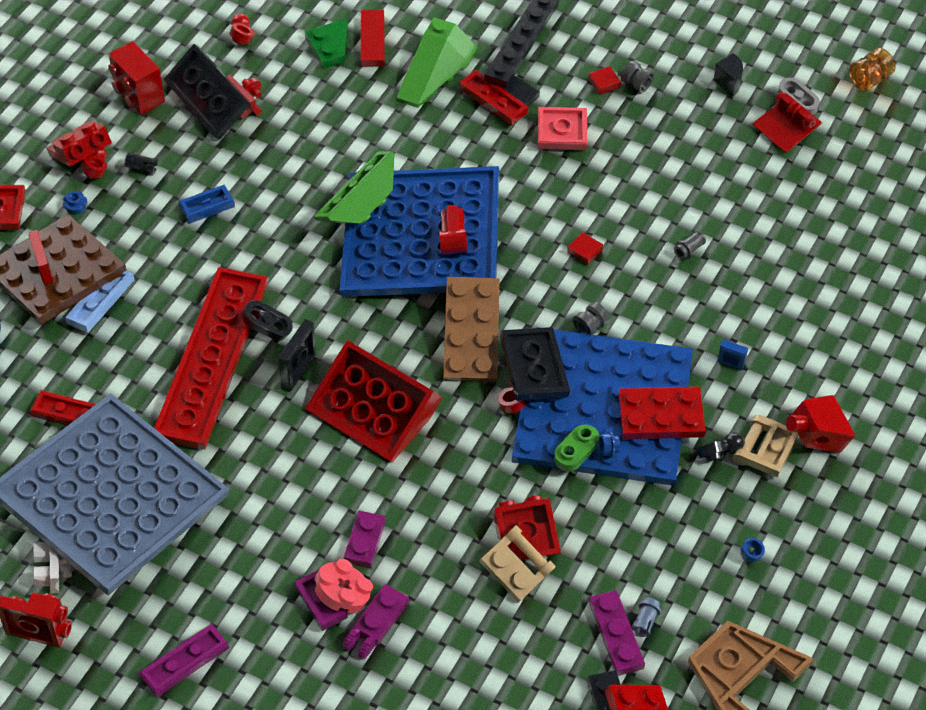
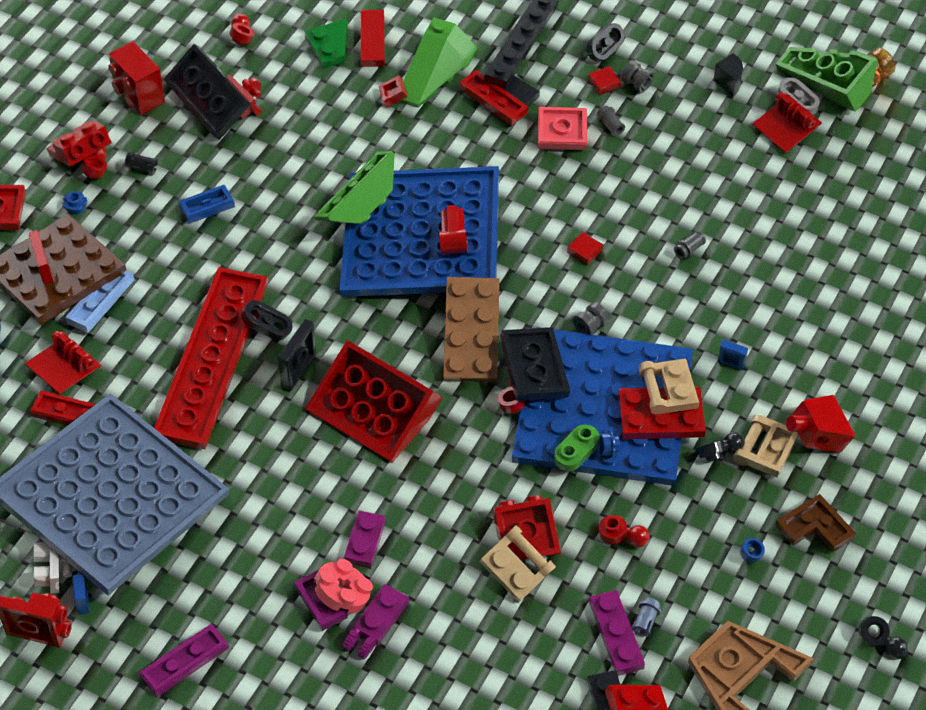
(62, 363): none -> red hinge
(80, 594): none -> blue tile
(393, 91): none -> red tile
(602, 45): none -> black plate
(610, 120): none -> dark grey pin
(637, 535): none -> red plate
(676, 382): none -> tan plate
(819, 518): none -> reddish brown plate
(836, 75): none -> bright green wedge
(894, 647): none -> black plate

